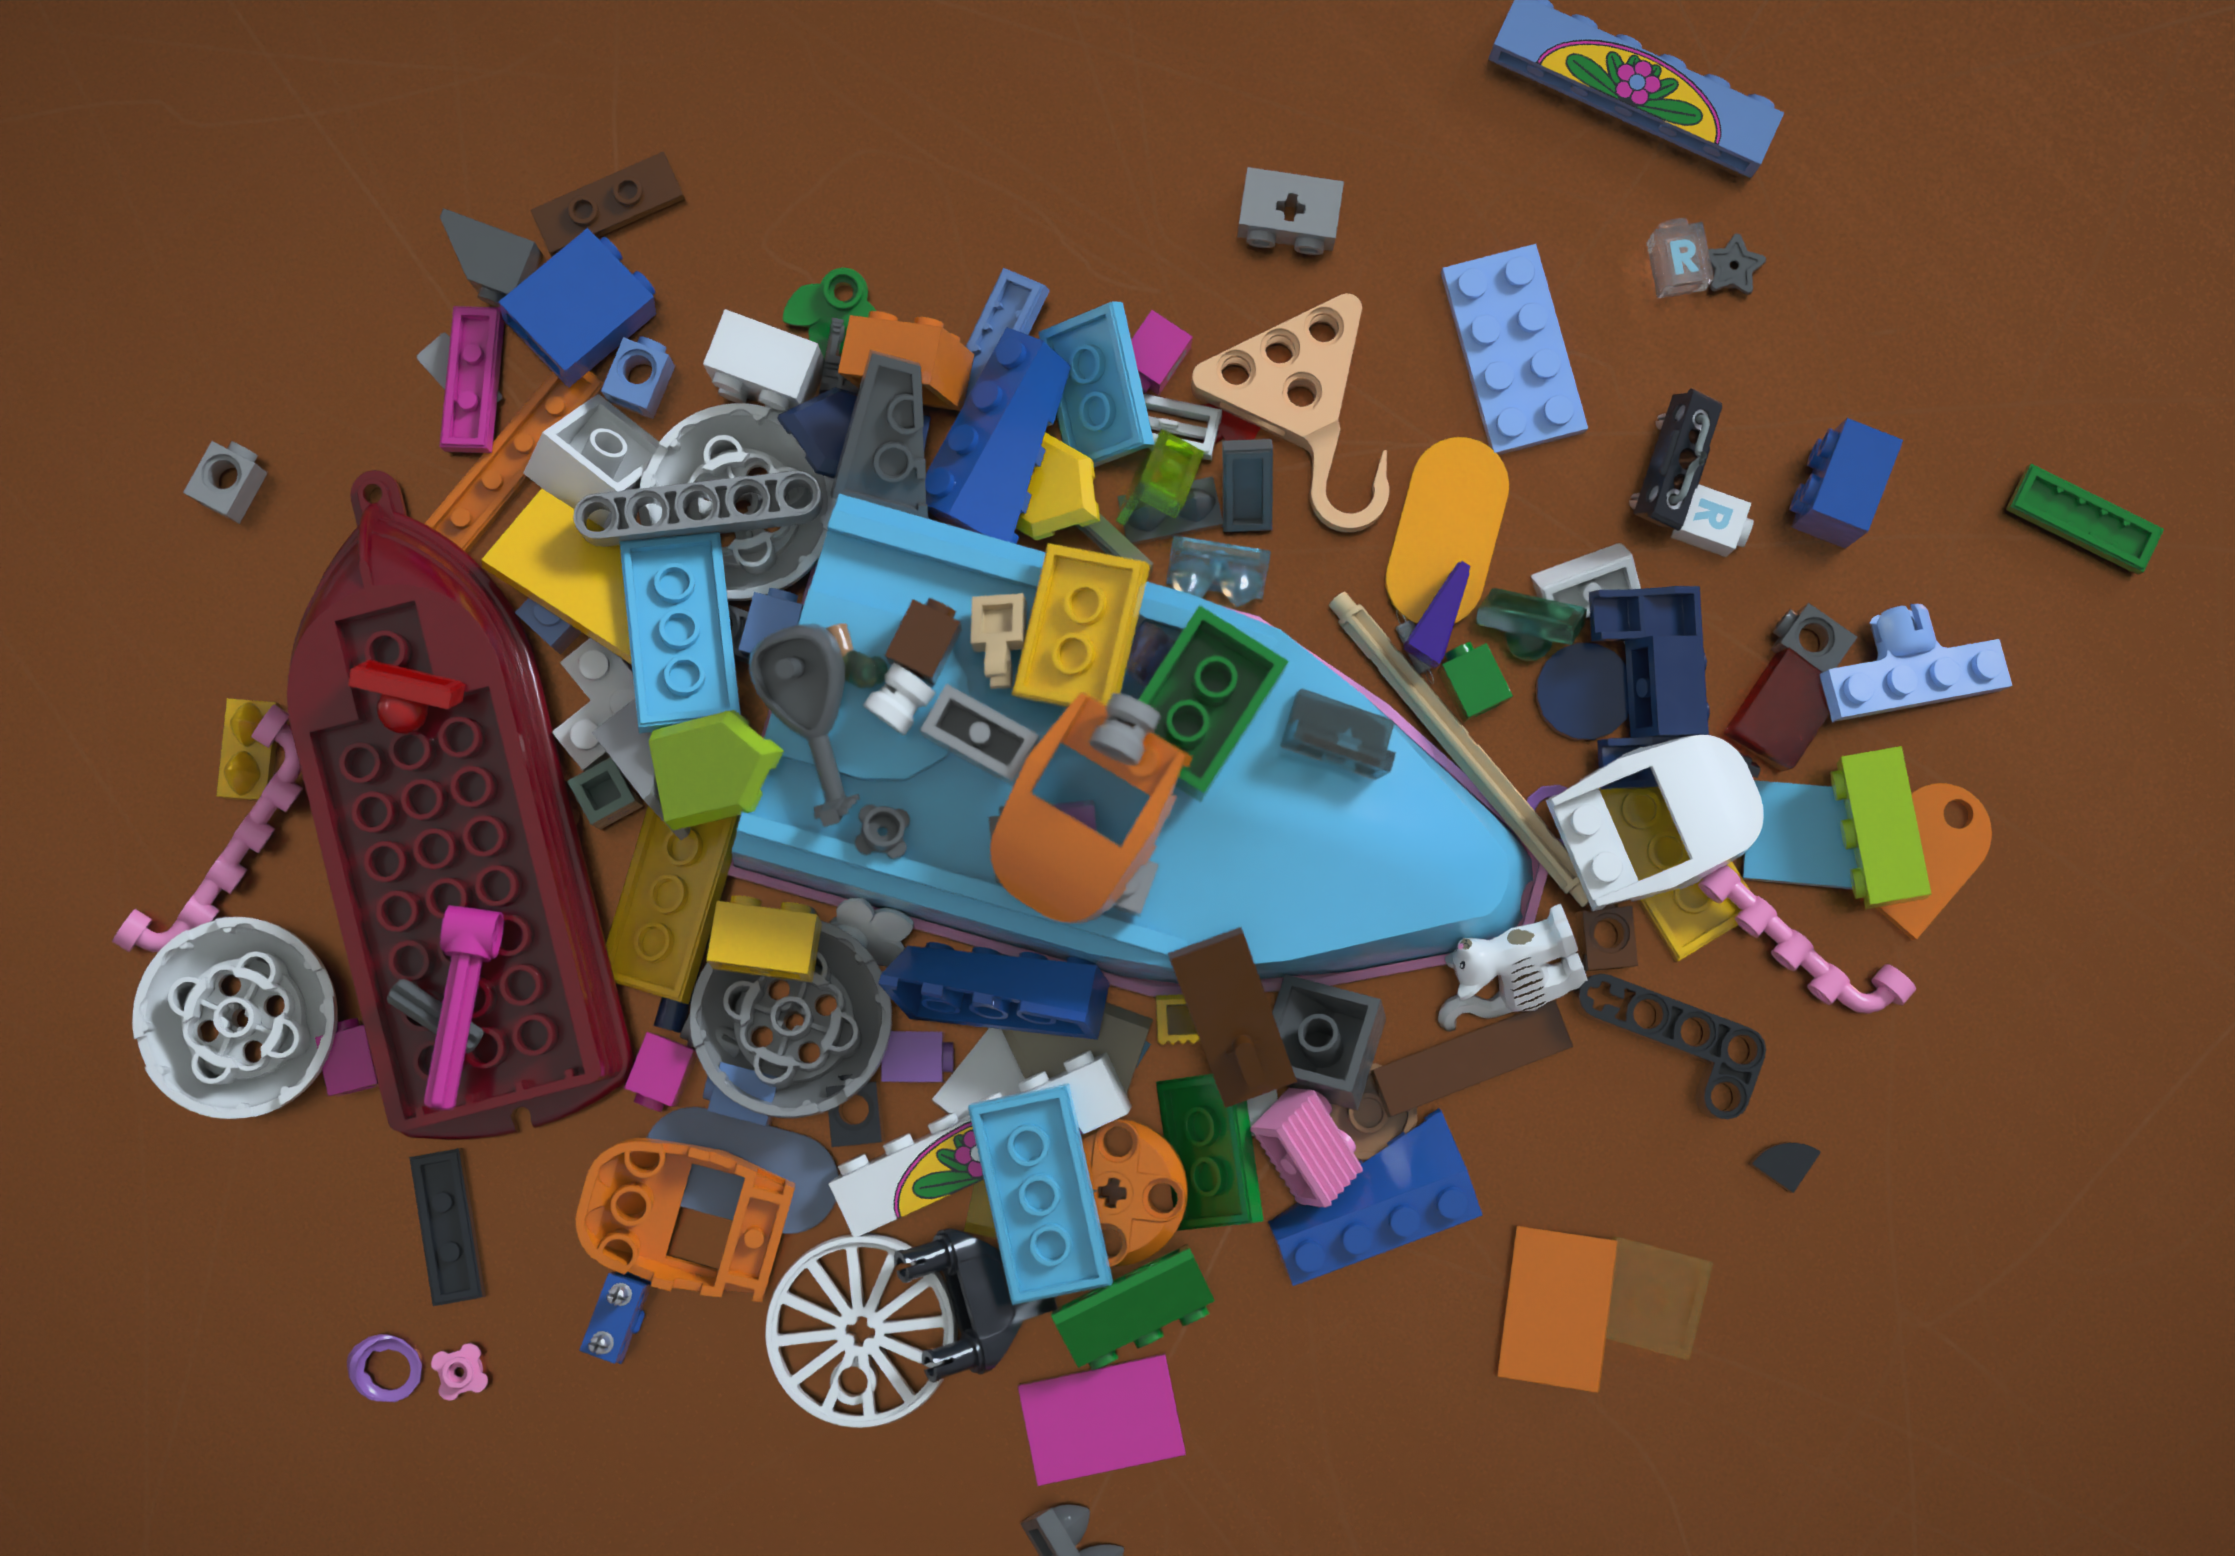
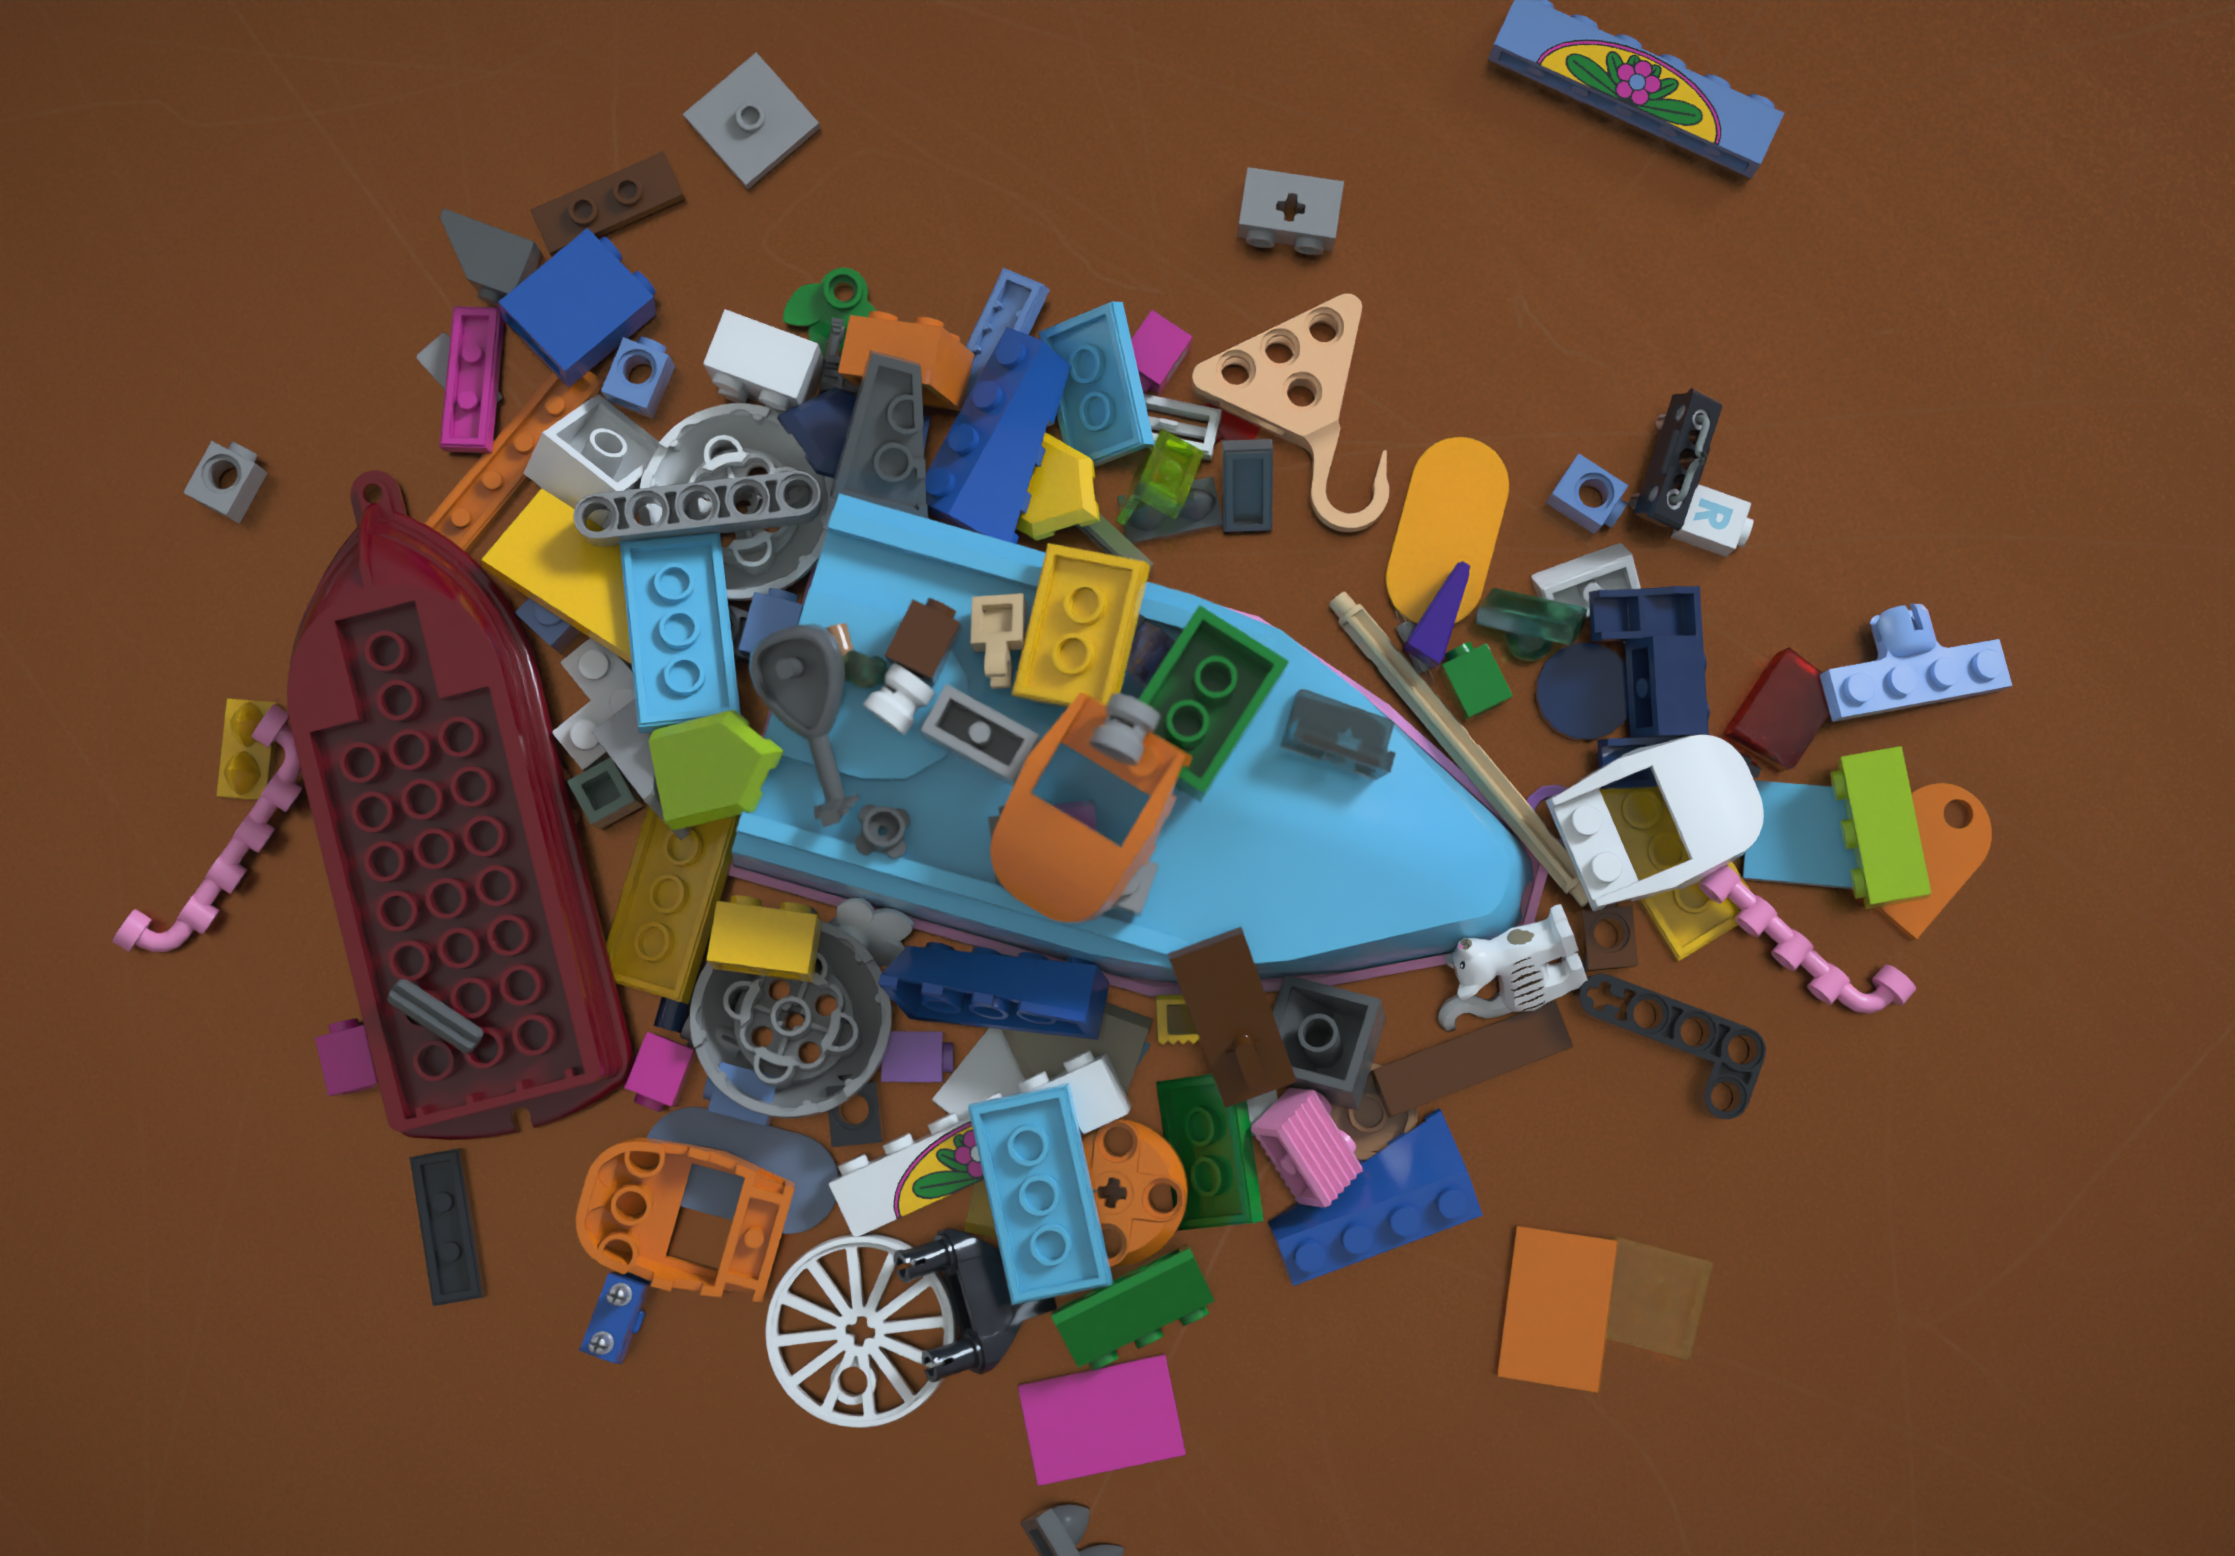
(185, 991): white brick -> none
(363, 1382): medium lavender piece -> none
(405, 693): red tile -> none
(469, 939): dark pink axle -> none
(473, 1376): bright pink plate -> none
(751, 120): none -> light grey plate
(1218, 567): clear light blue tile -> none
(1514, 350): light blue plate -> none
(1586, 473): none -> medium blue brick
(1679, 258): clear brick -> none
(1747, 264): dark grey plate -> none
(1786, 1163): black tile -> none
(1833, 637): dark grey brick -> none
(1845, 482): blue brick -> none
(2085, 519): green plate -> none

